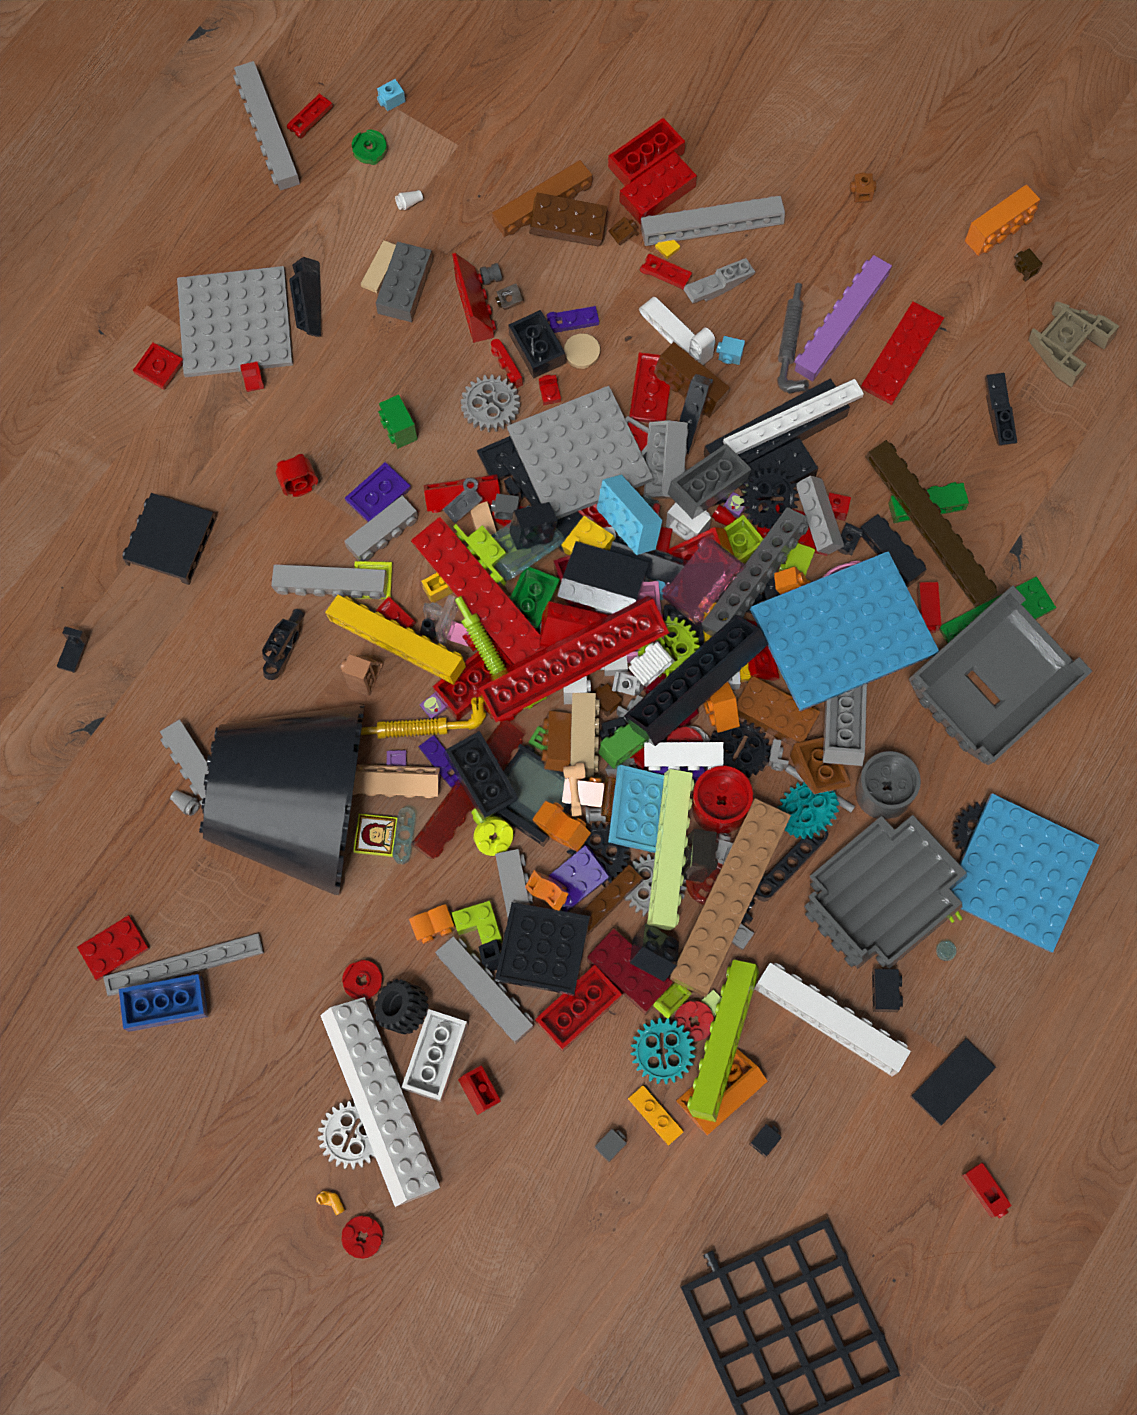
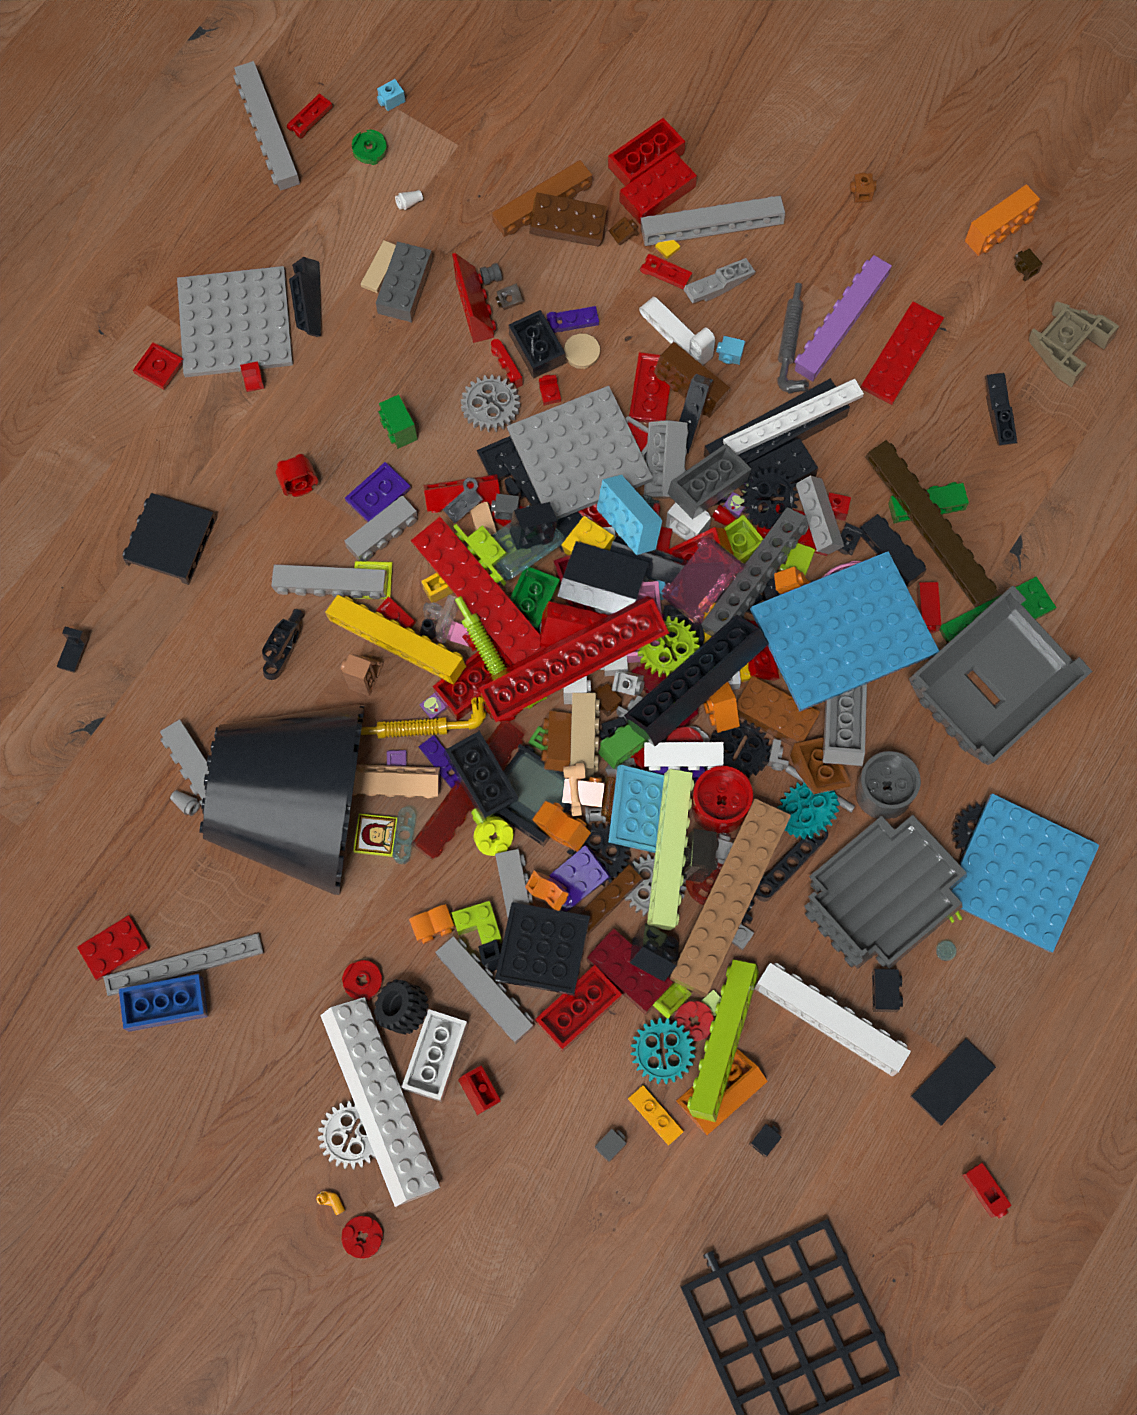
(651, 663): white brick -> none

